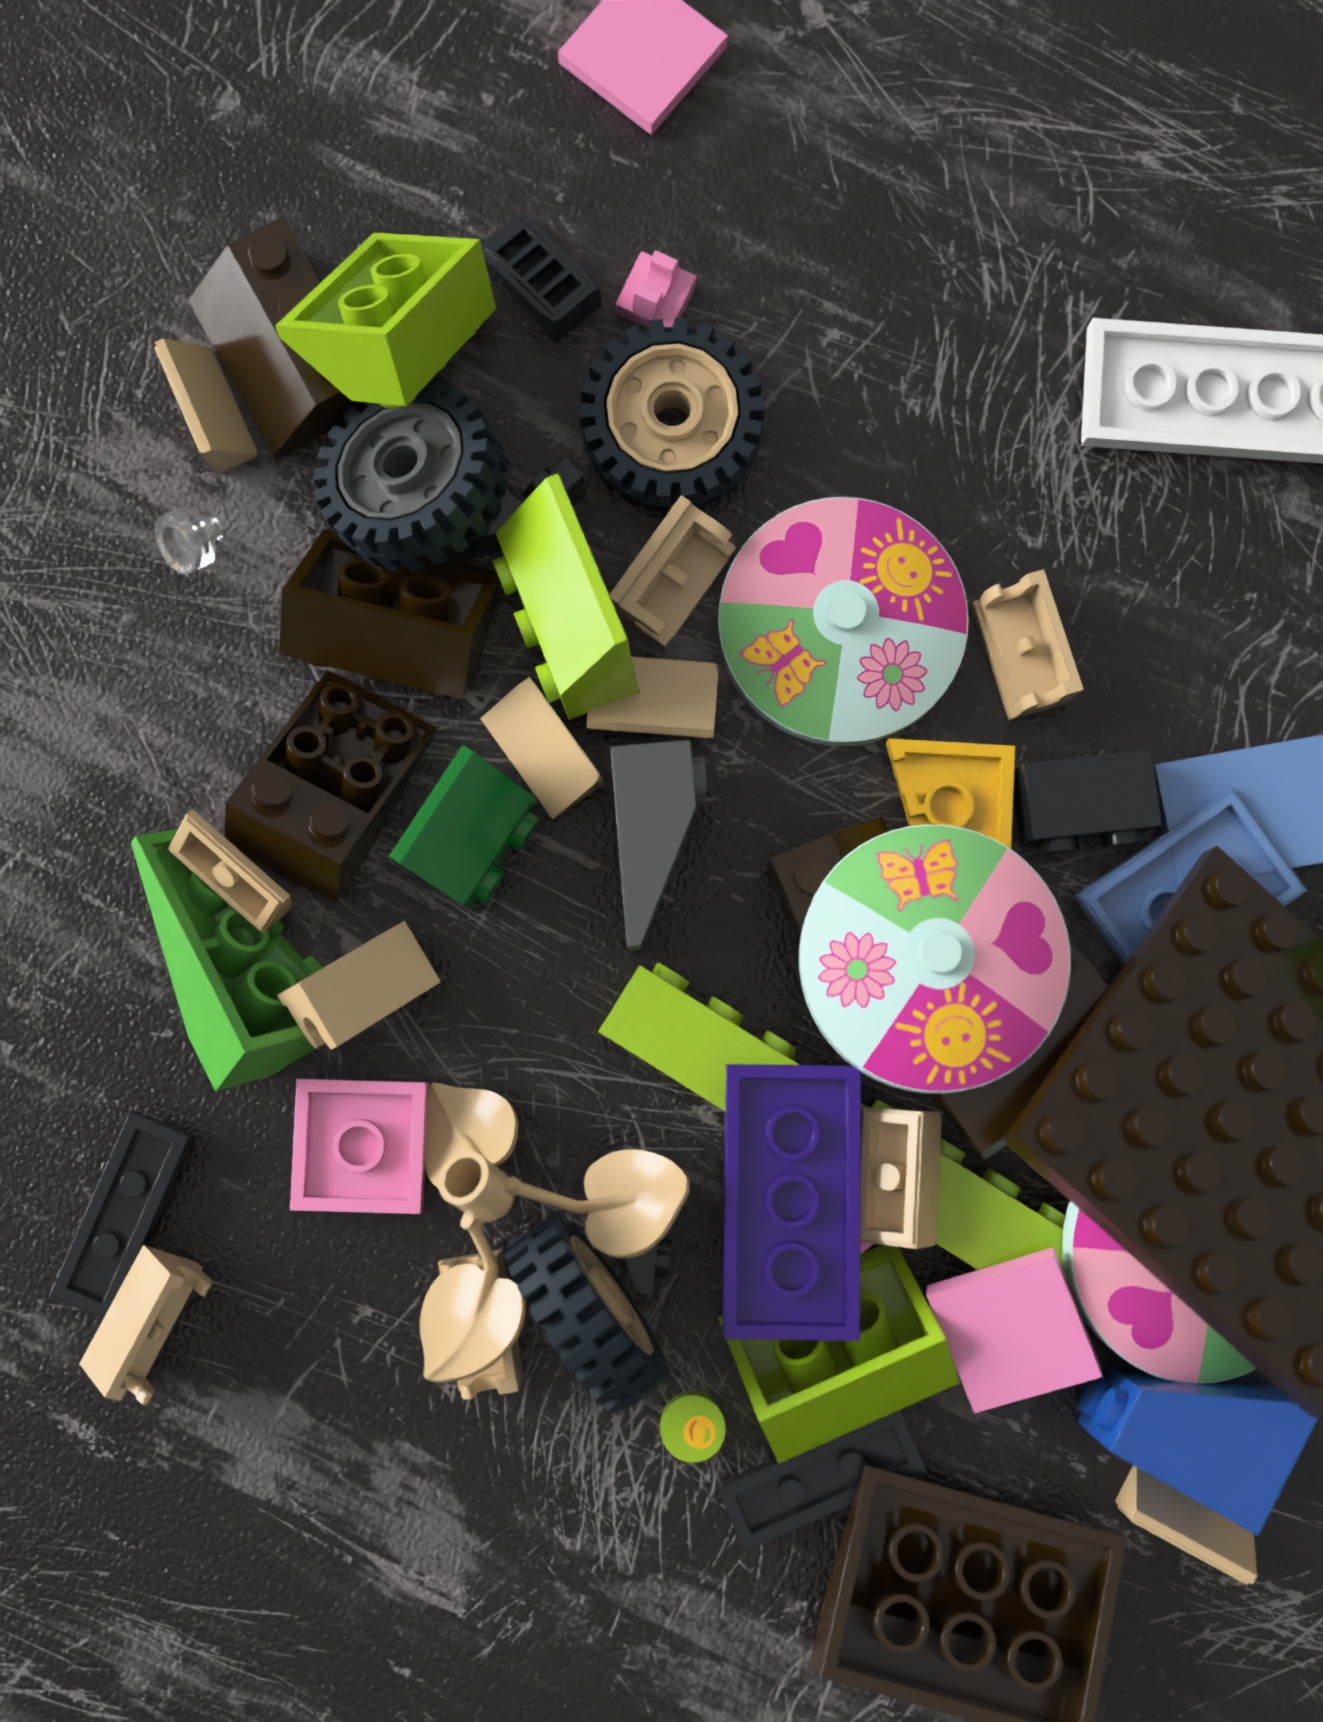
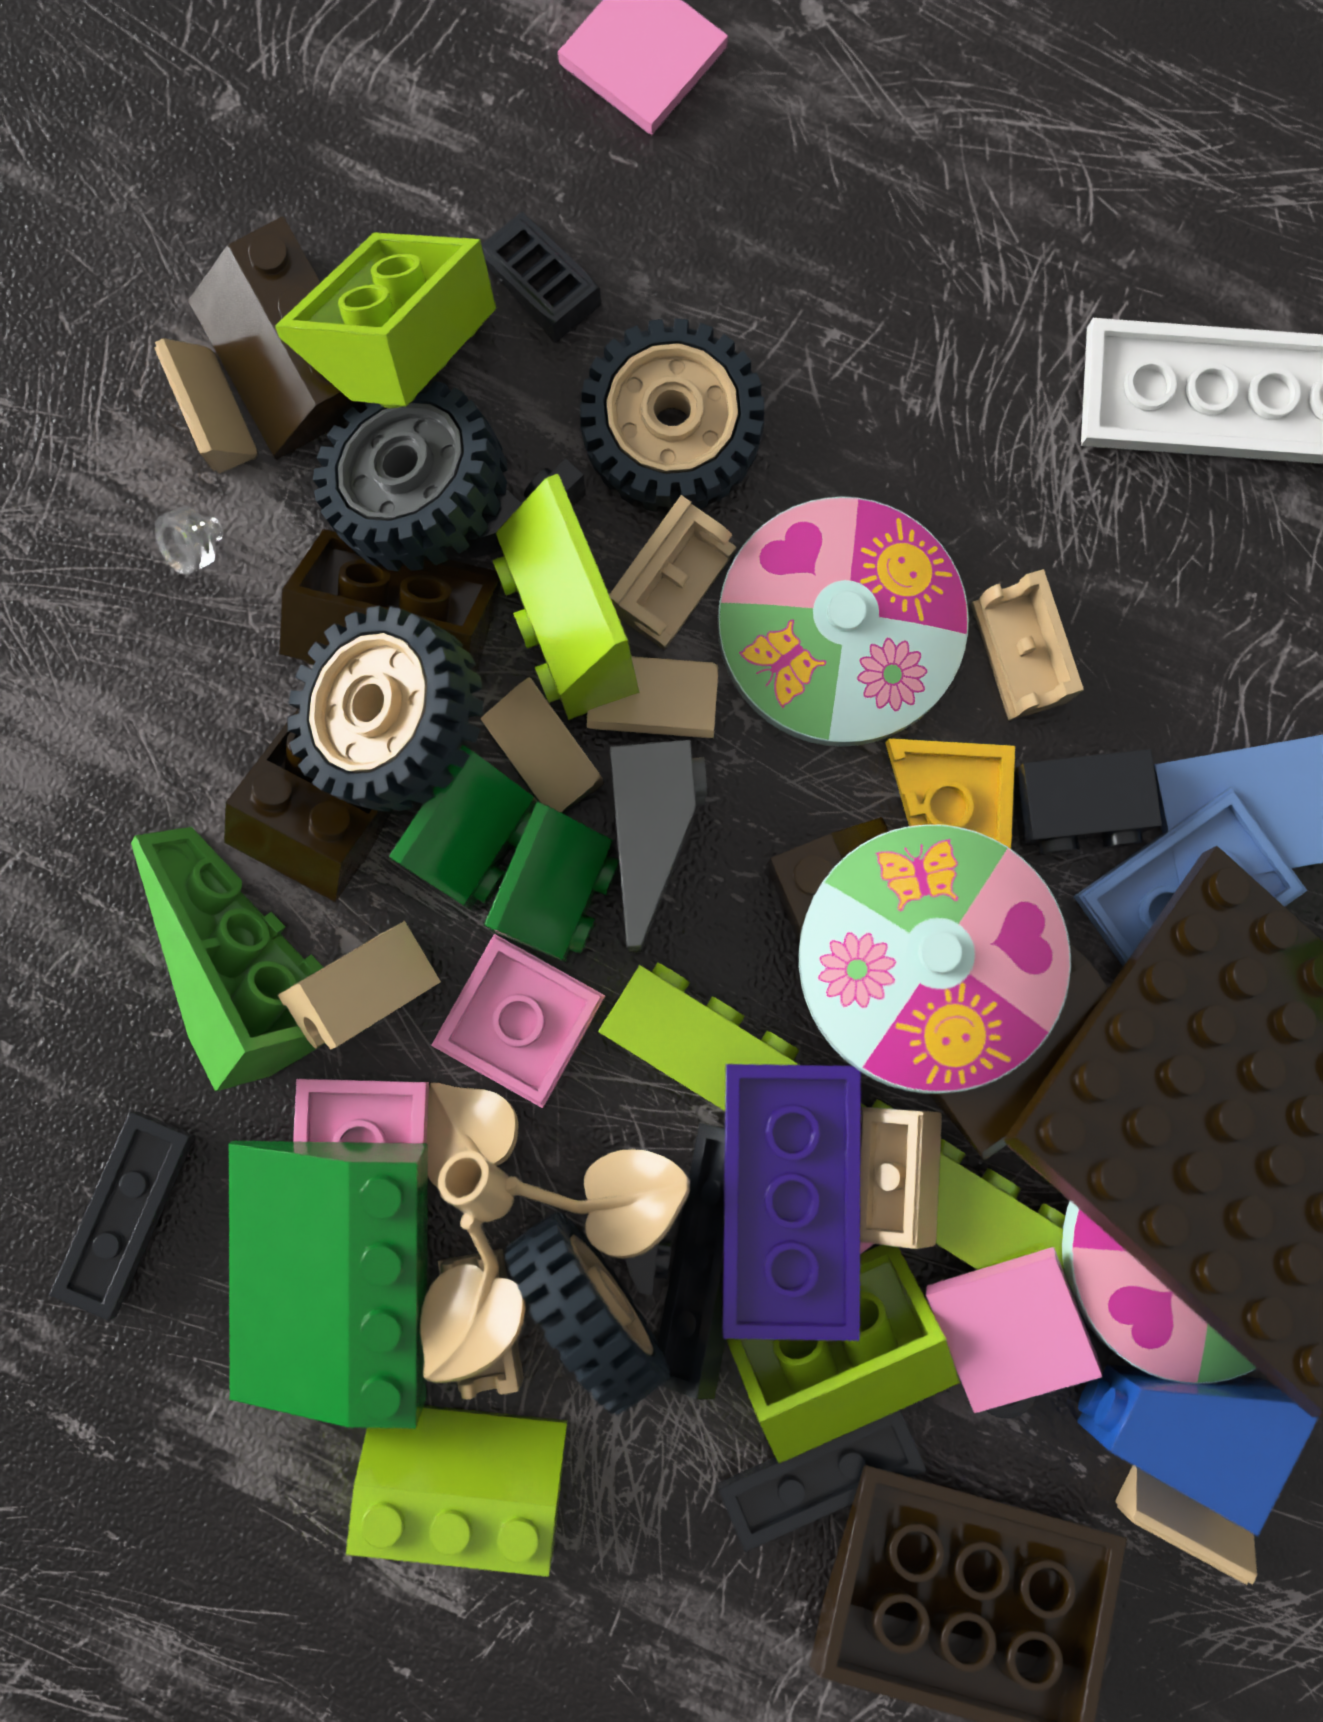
(141, 1322): tan hinge -> none
(229, 872): tan slope -> none
(328, 1279): none -> green slope
(385, 709): none -> wheel
(460, 1491): none -> lime slope
(518, 1021): none -> bright pink tile
(553, 884): none -> green slope
(655, 290): bright pink tile -> none
(692, 1426): lime tile -> none
(694, 1299): none -> black plate

